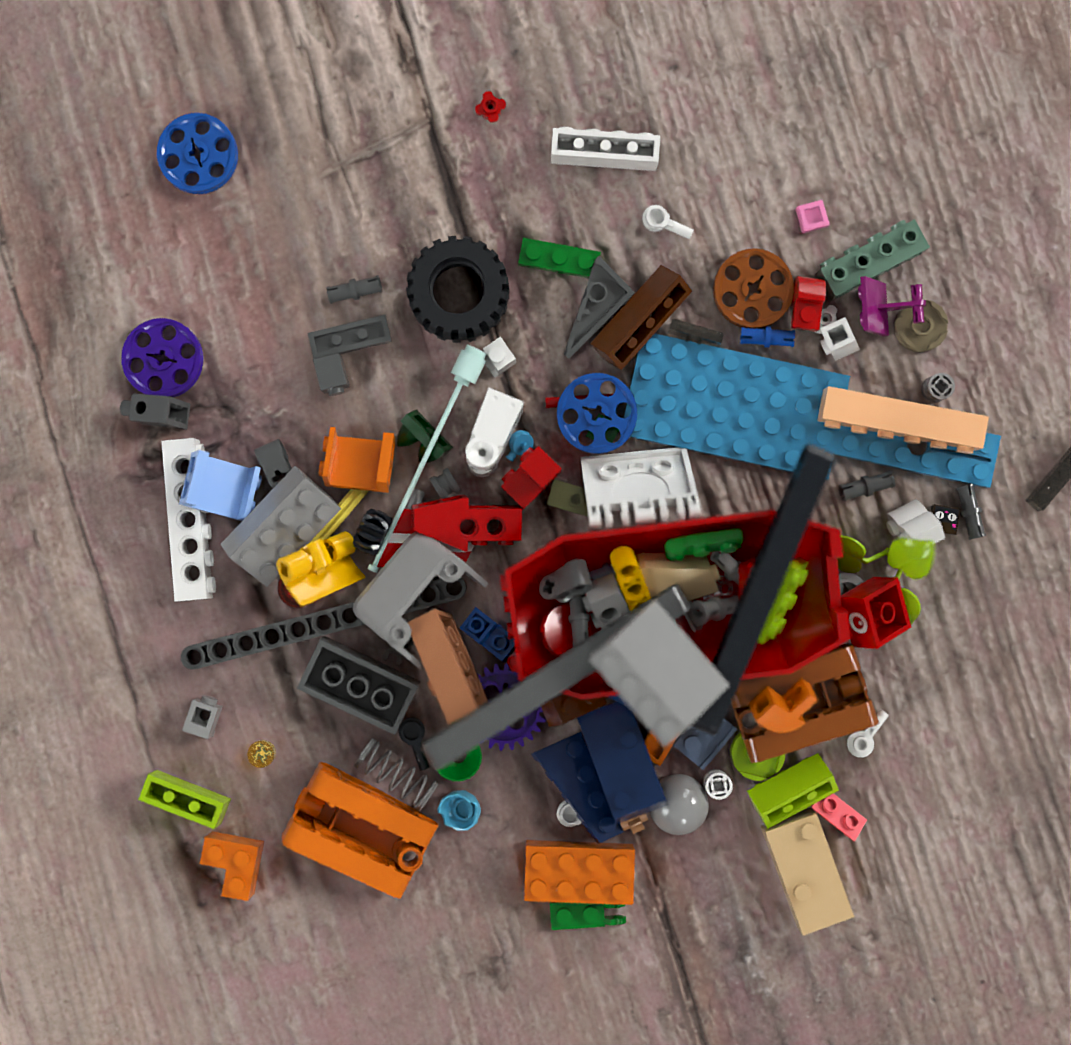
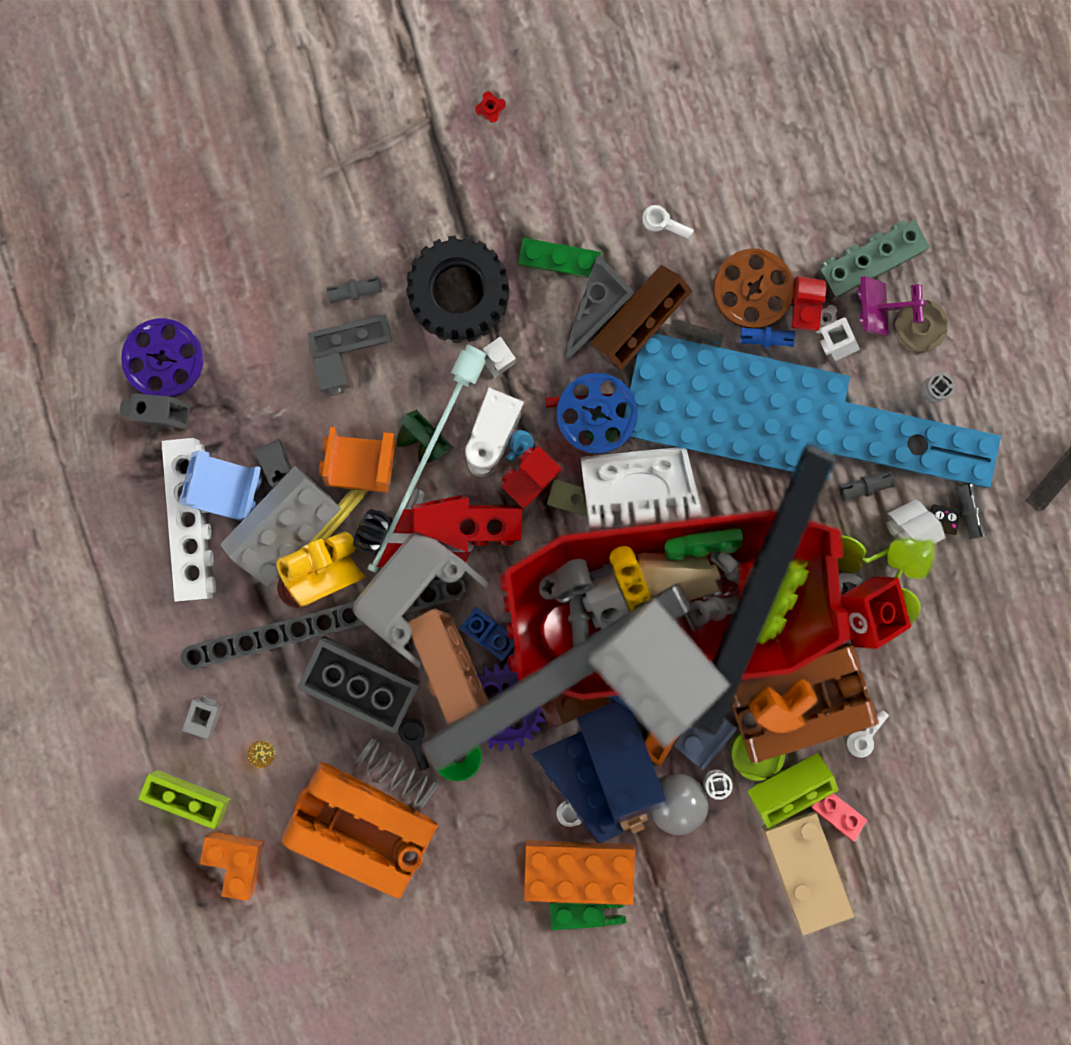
(186, 148): blue wedge -> none
(445, 484): dark grey wheel -> none
(459, 810): medium azure hair -> none
(605, 149): white brick -> none
(812, 216): bright pink tile -> none
(903, 419): light nougat brick -> none

